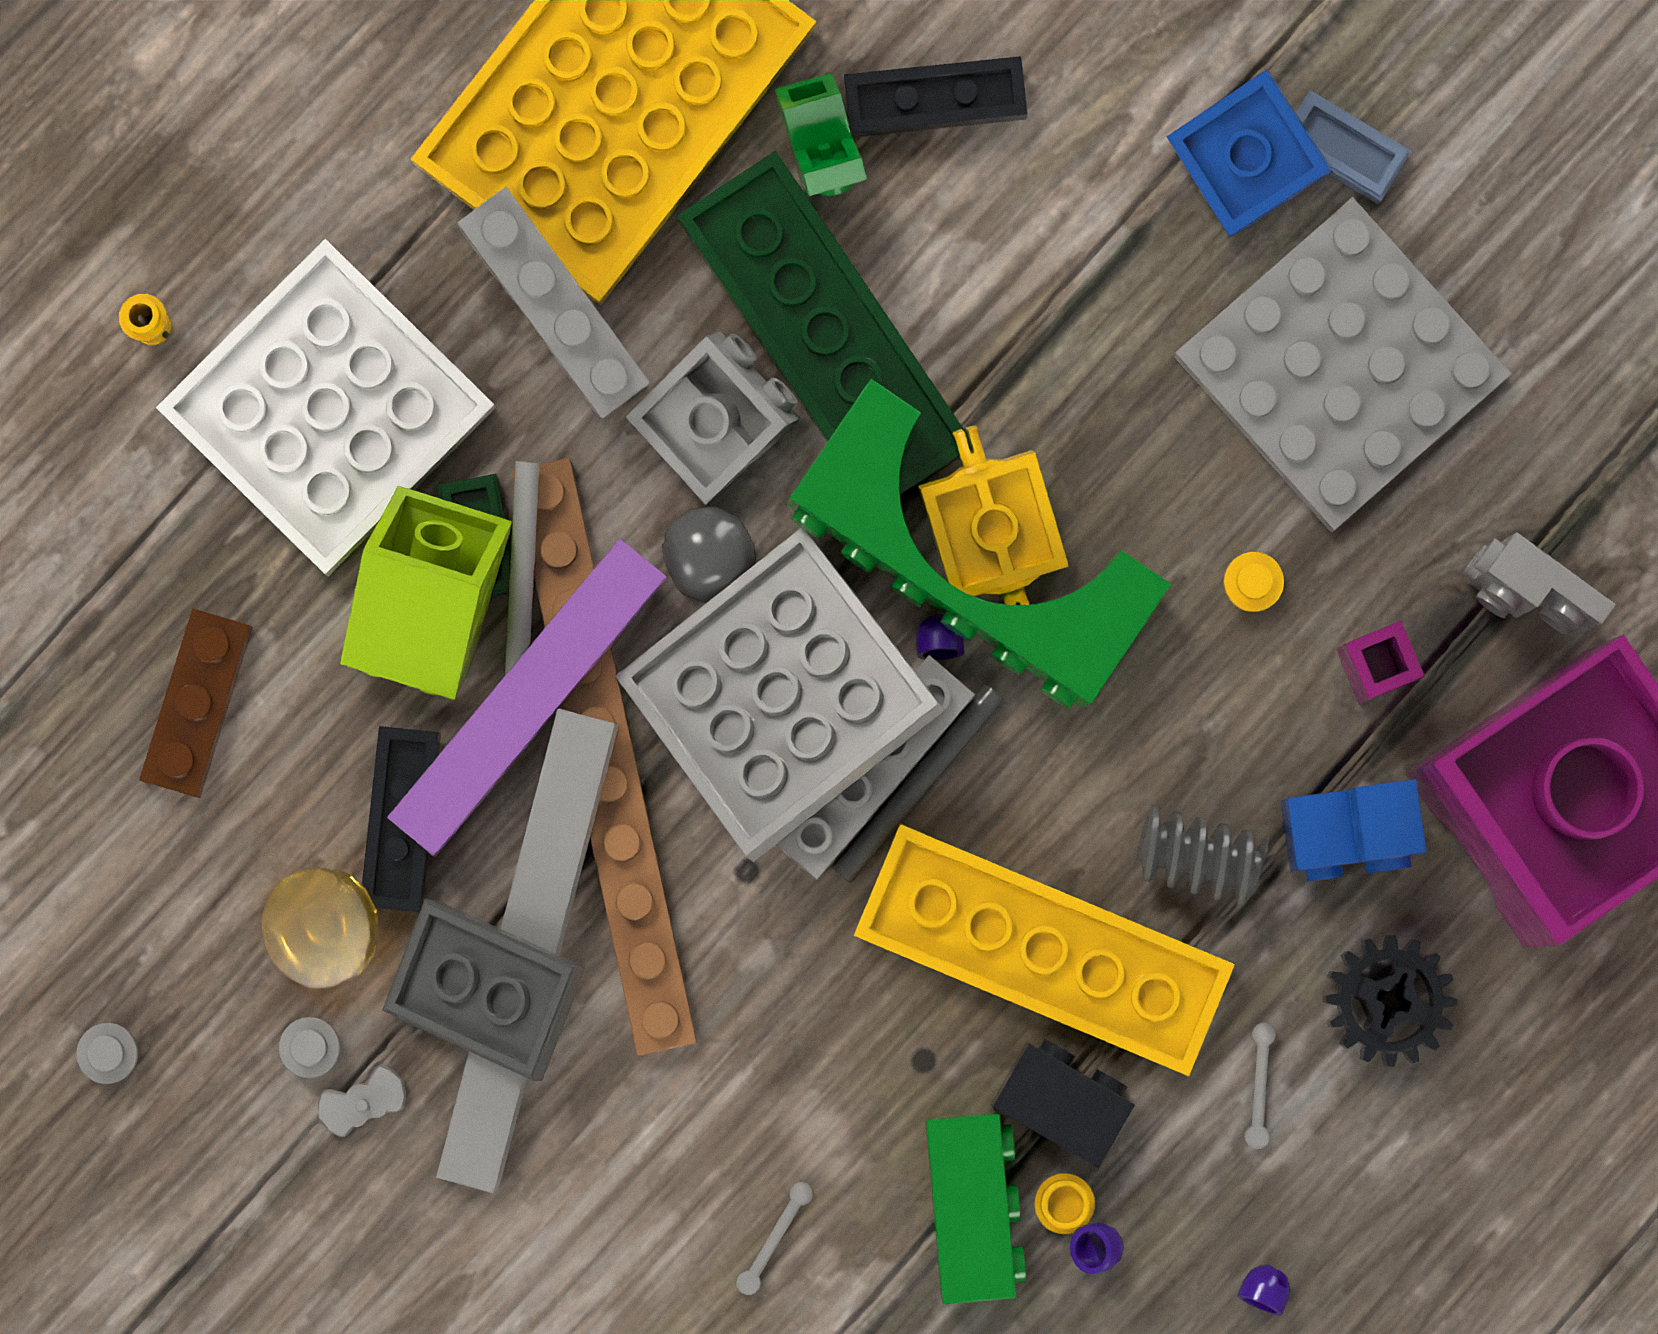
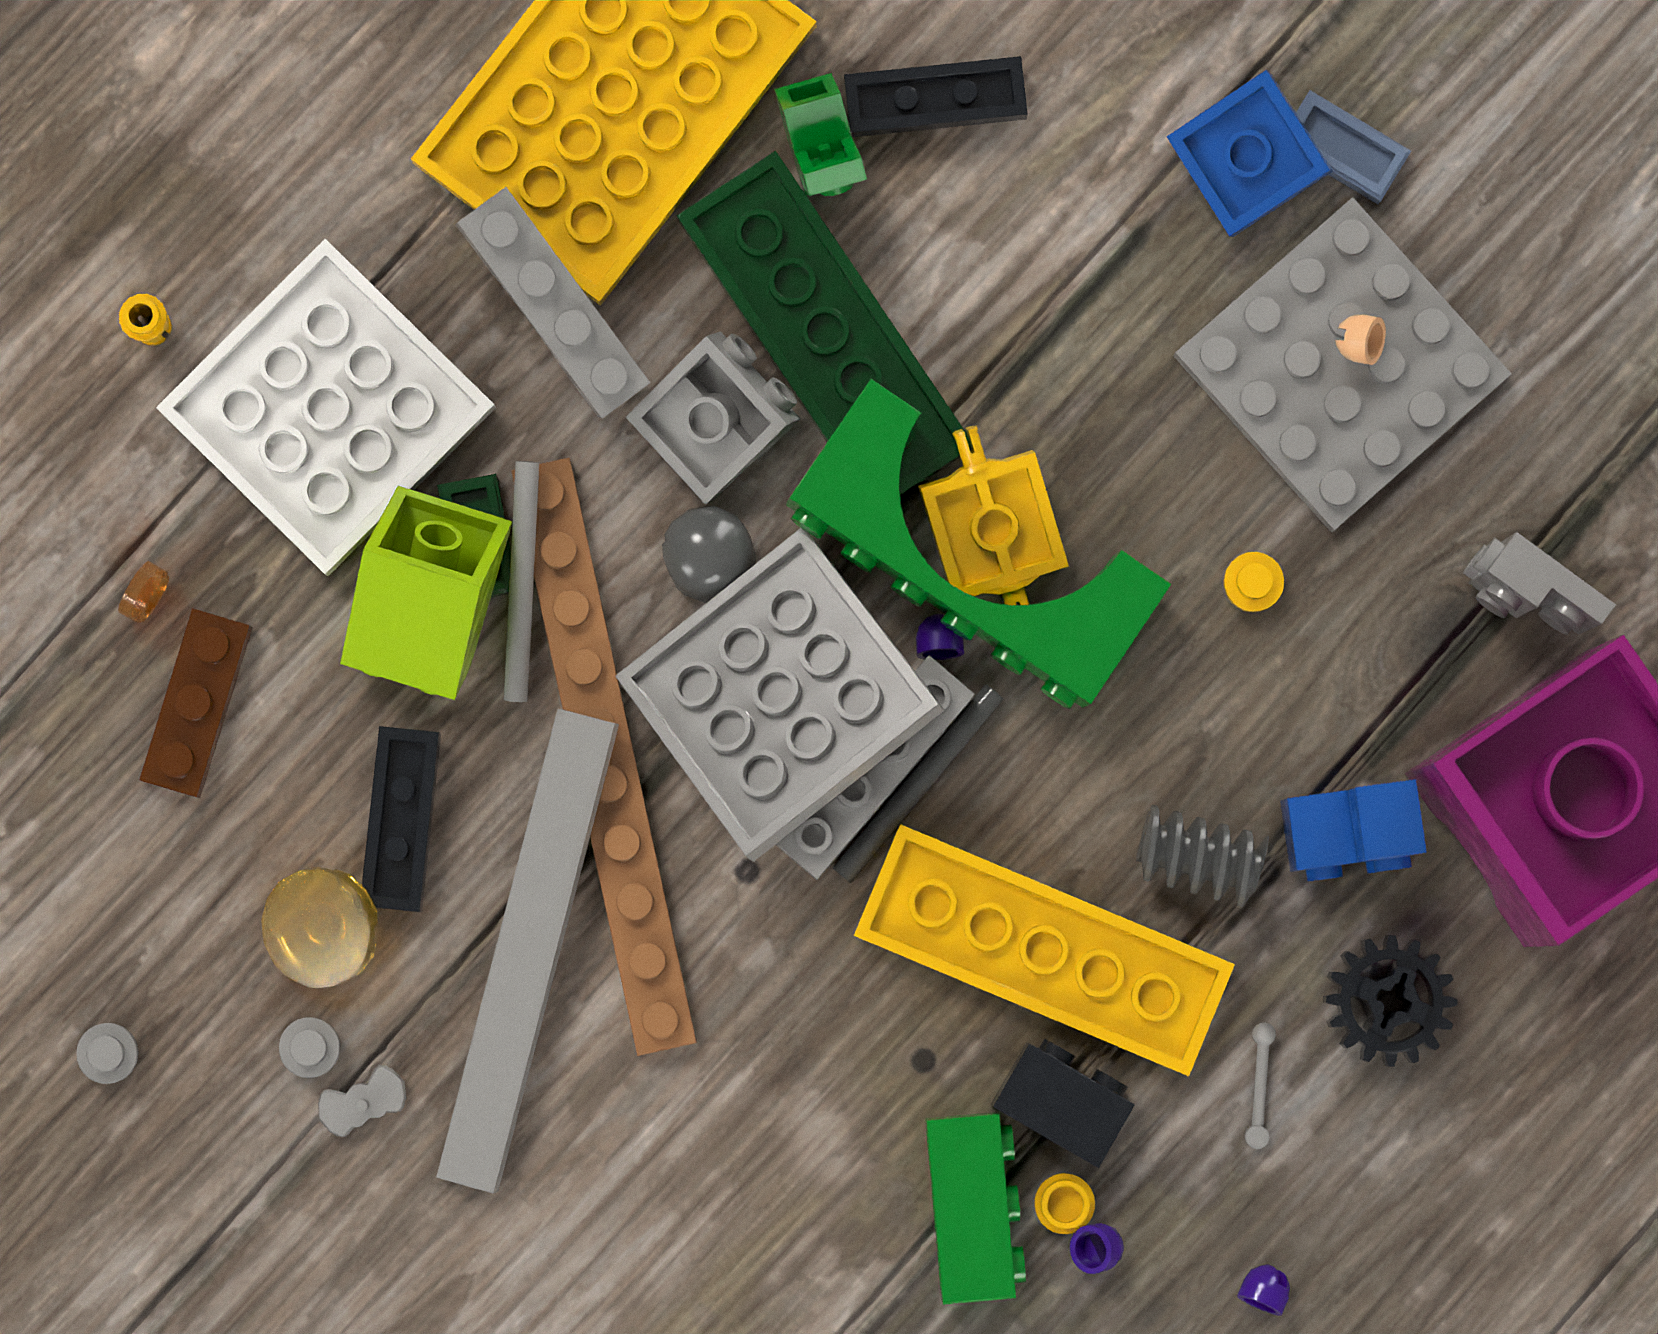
(144, 592): none -> clear orange tile
(483, 989): dark grey tile -> none
(527, 697): medium lavender tile -> none
(749, 1280): light grey hinge -> none
(1362, 339): none -> light nougat hinge
(1380, 662): magenta brick -> none

